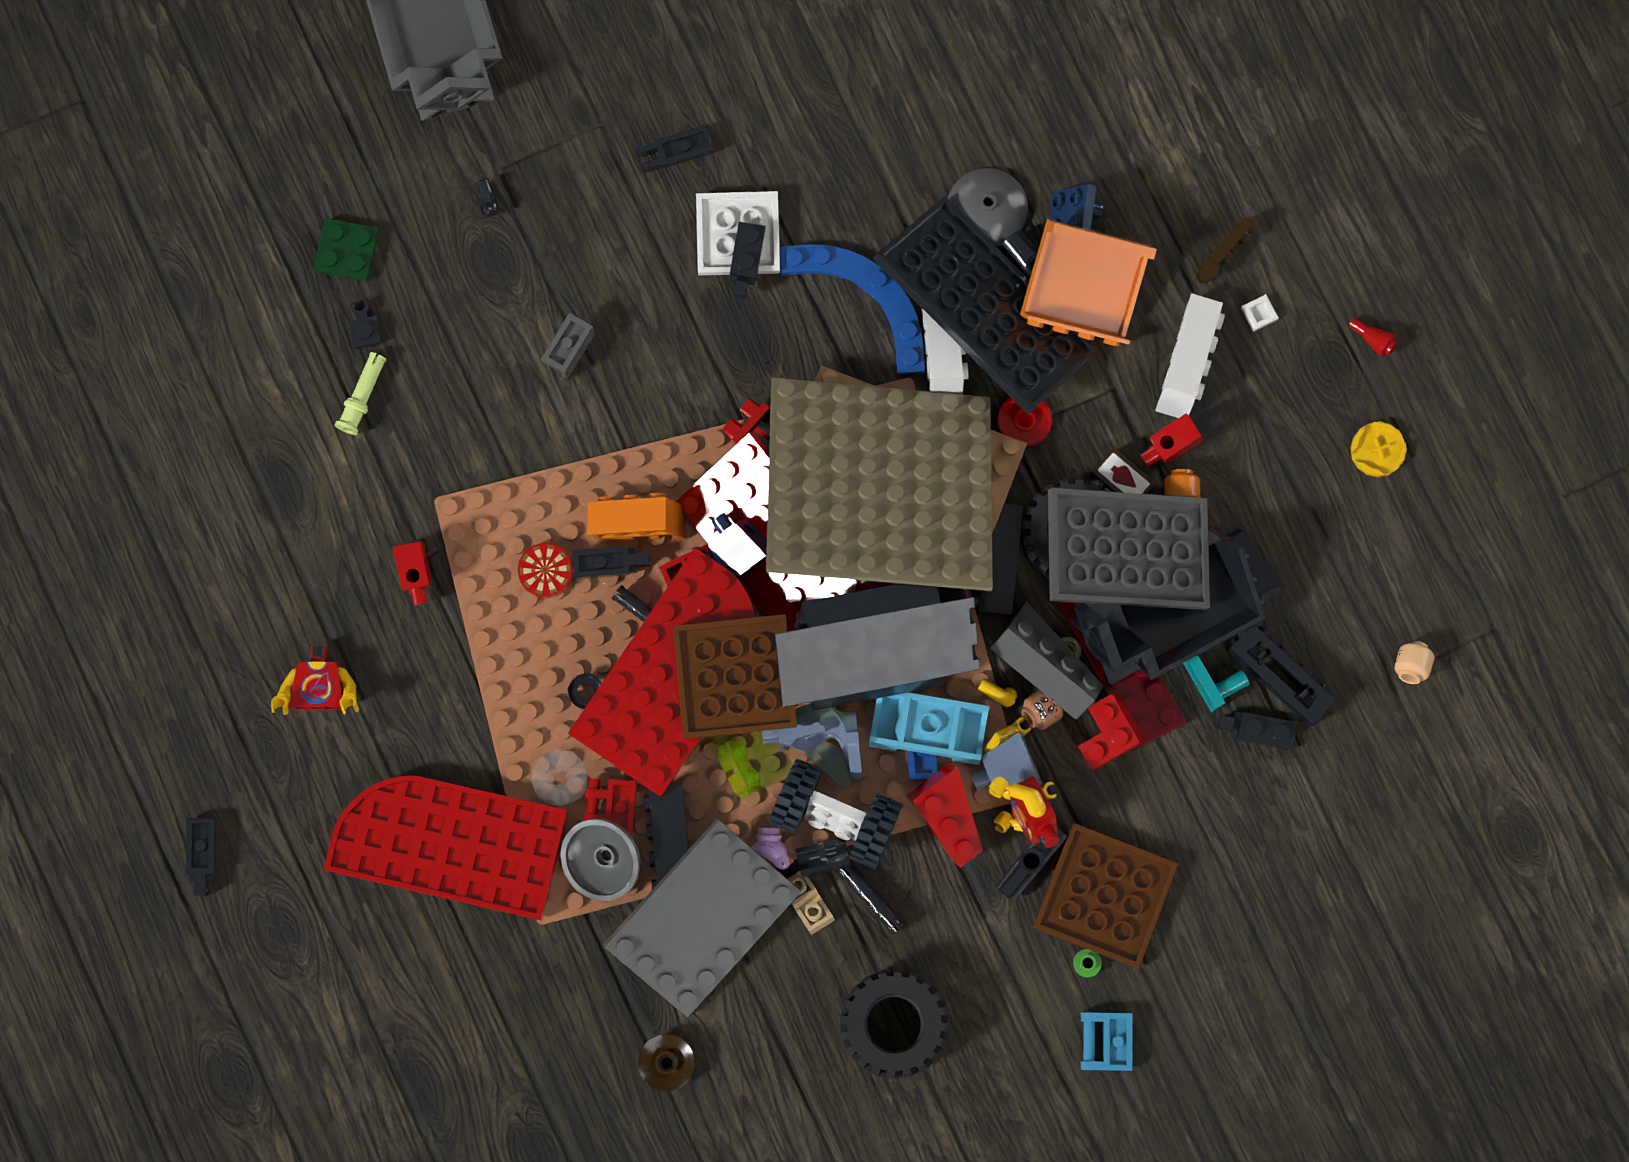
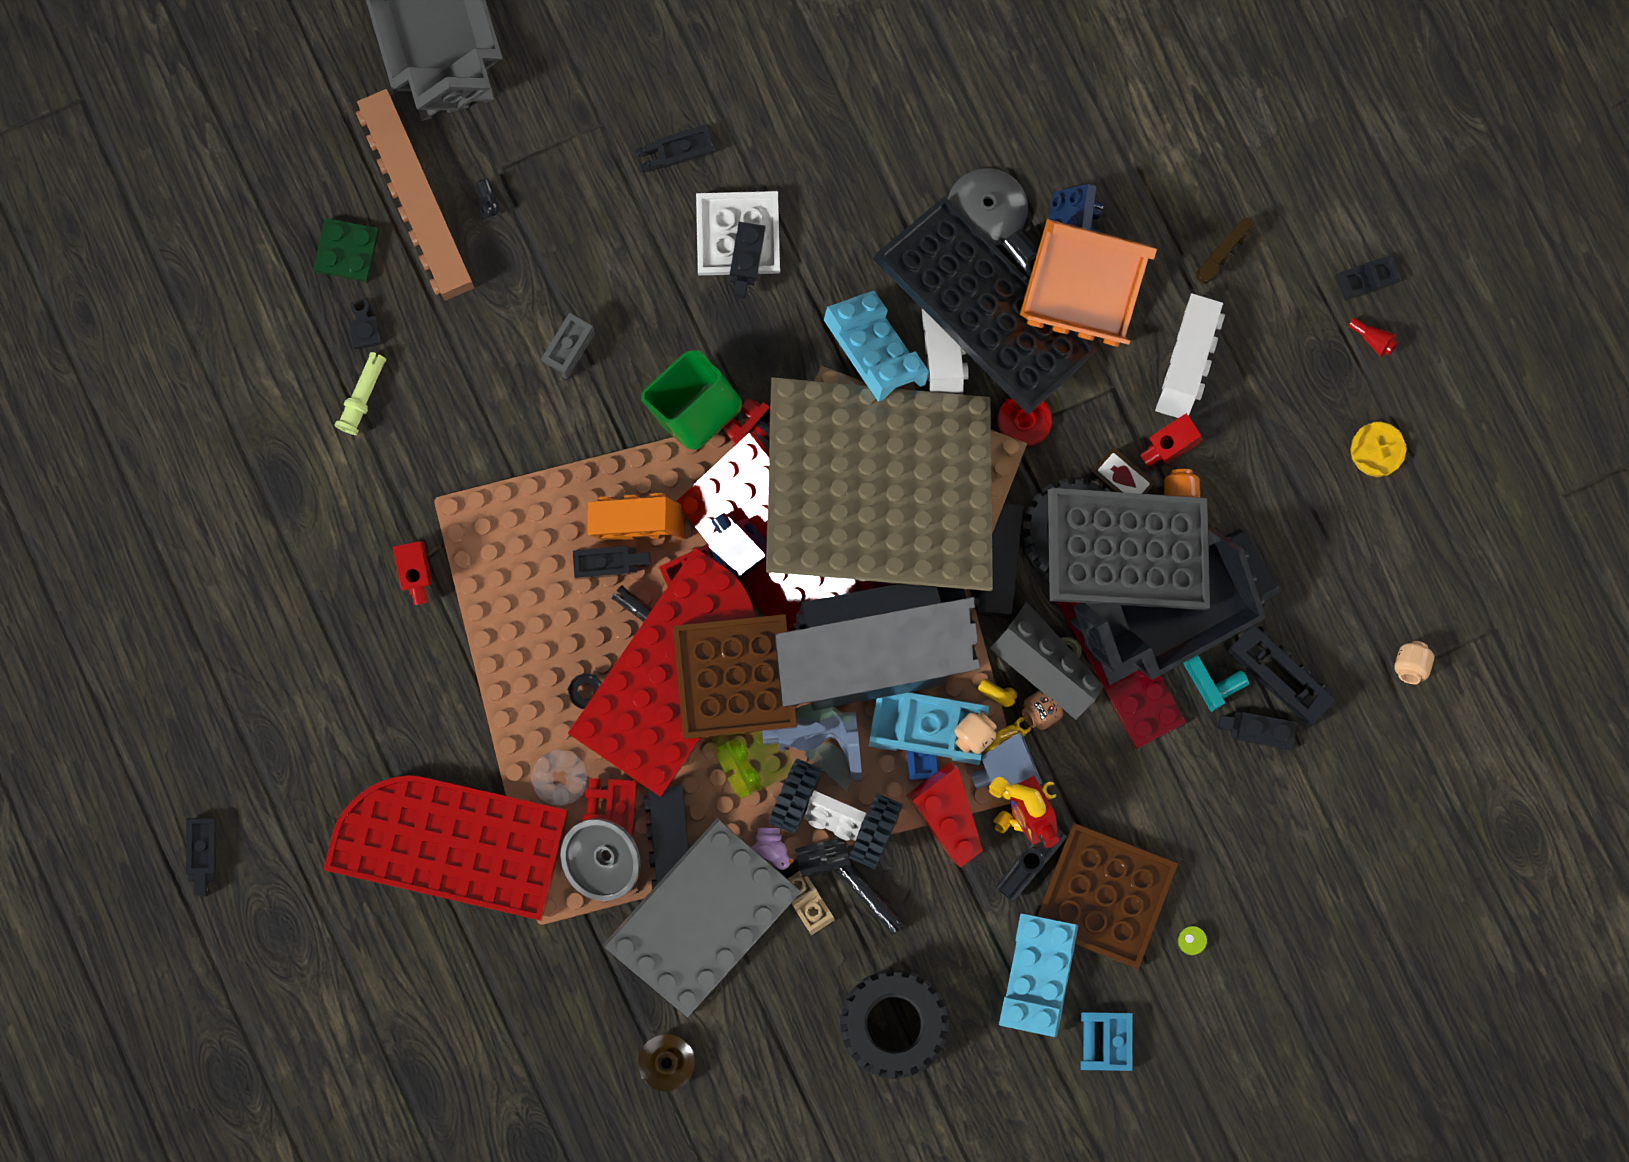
(317, 686): torso -> none
(415, 195): none -> nougat brick
(545, 570): red tile -> none
(692, 400): none -> green piece
(874, 345): none -> medium azure piece
(875, 282): blue plate -> none
(975, 733): none -> light nougat head
(1039, 975): none -> medium azure piece
(1080, 969): bright green plate -> none
(1117, 735): red brick -> none
(1192, 940): none -> lime tile
(1259, 313): white tile -> none
(1368, 278): none -> black slope

